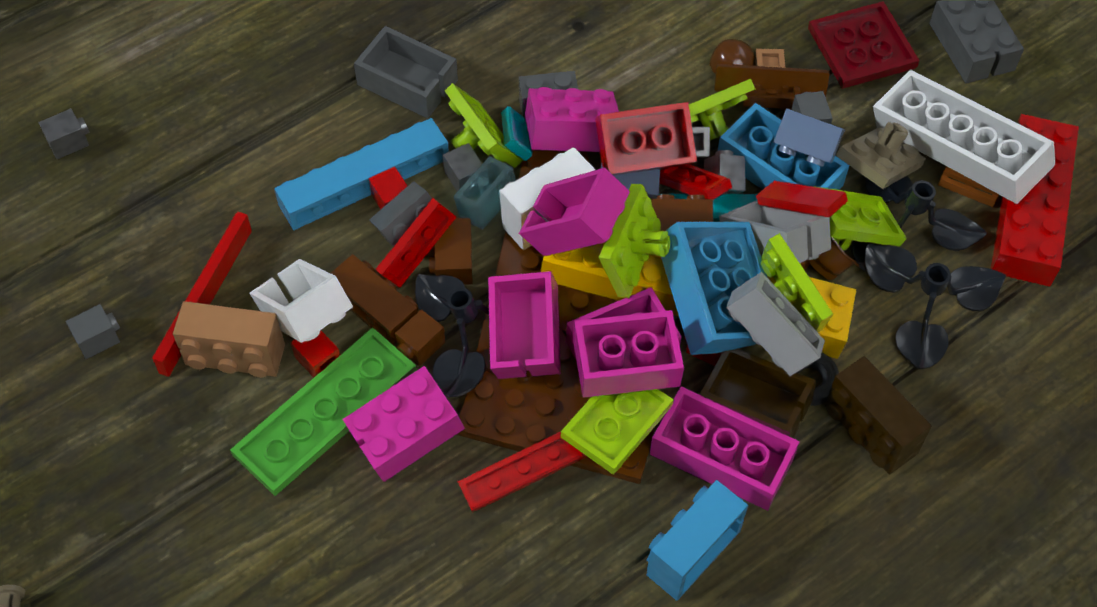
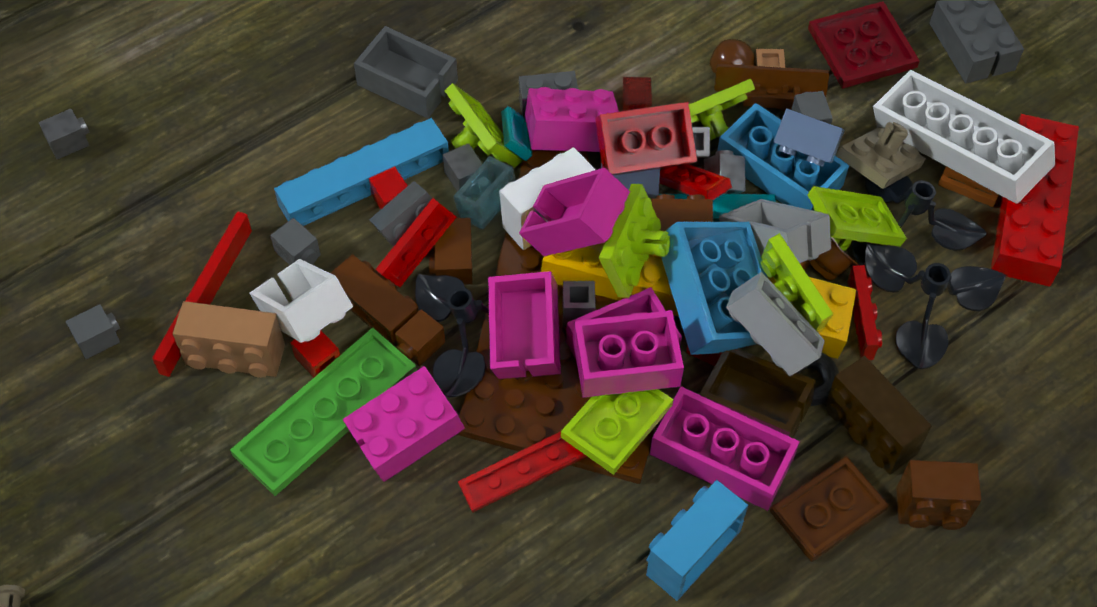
(295, 243): none -> dark grey brick
(577, 299): none -> flat silver brick
(636, 93): none -> clear red brick
(802, 198): red tile -> none
(829, 508): none -> reddish brown tile
(864, 313): none -> red plate
(938, 494): none -> reddish brown brick

